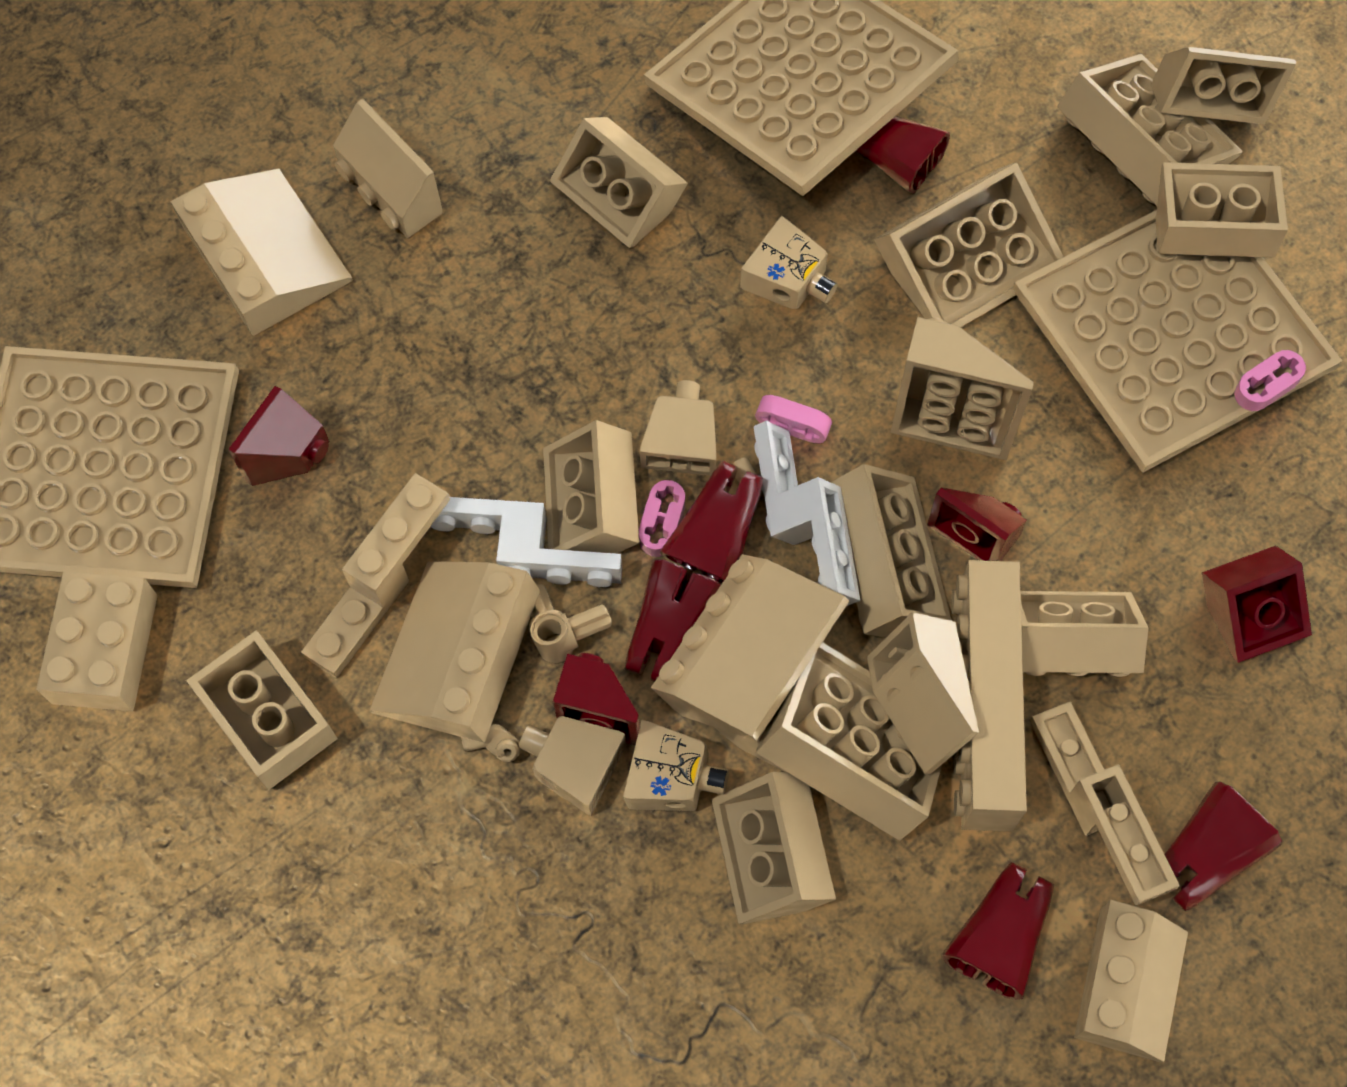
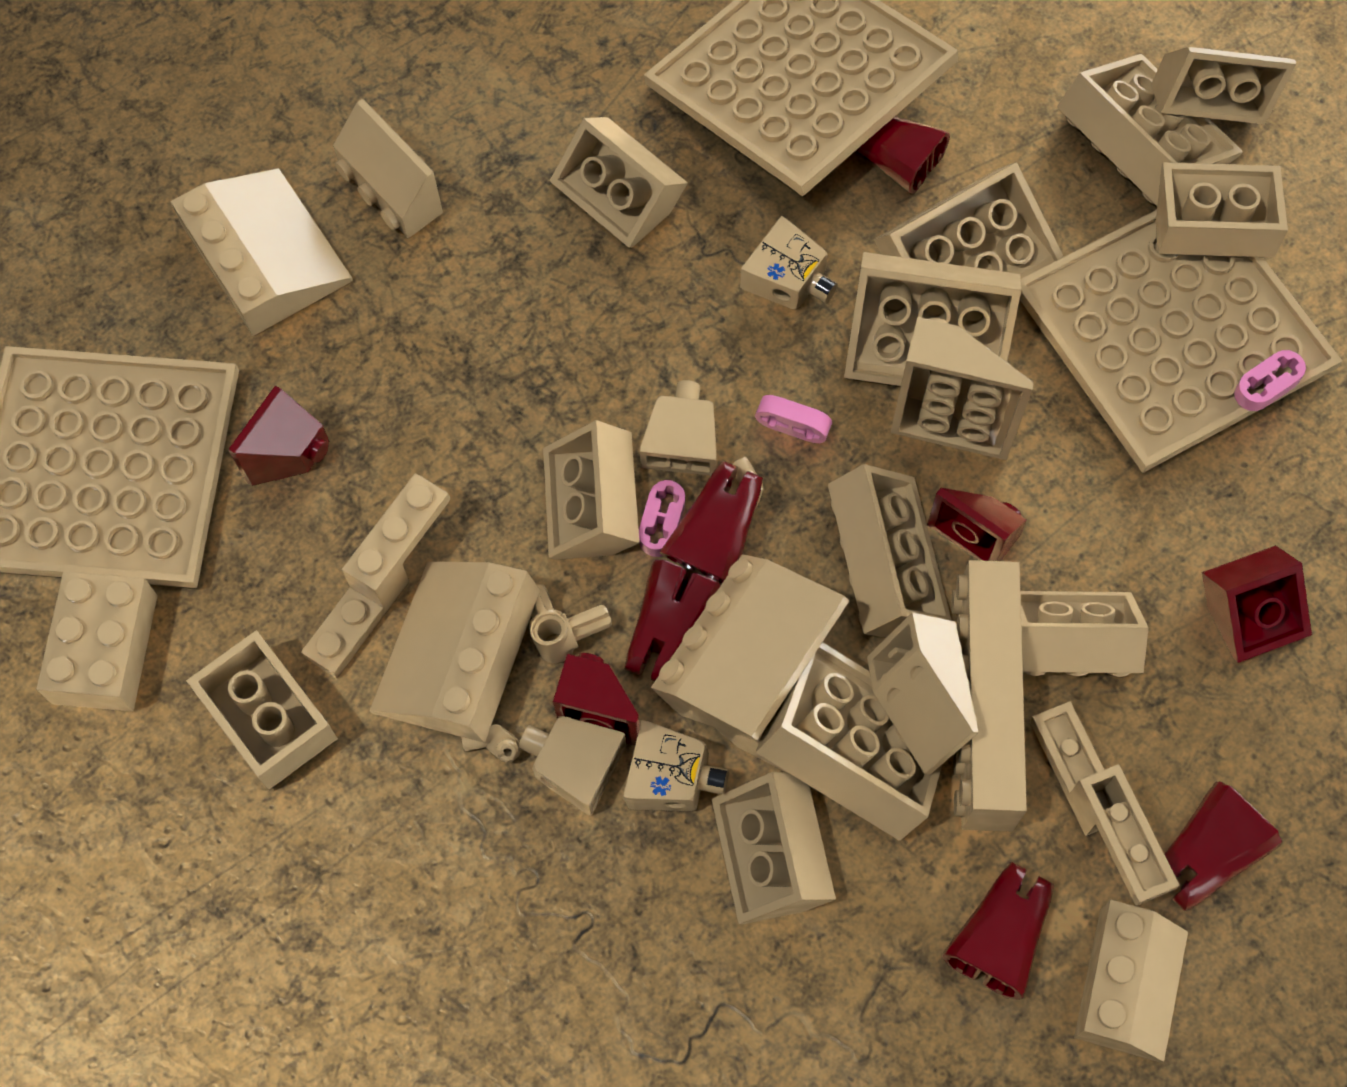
(523, 538): white bracket -> none
(805, 511): white bracket -> none
(900, 289): none -> tan slope

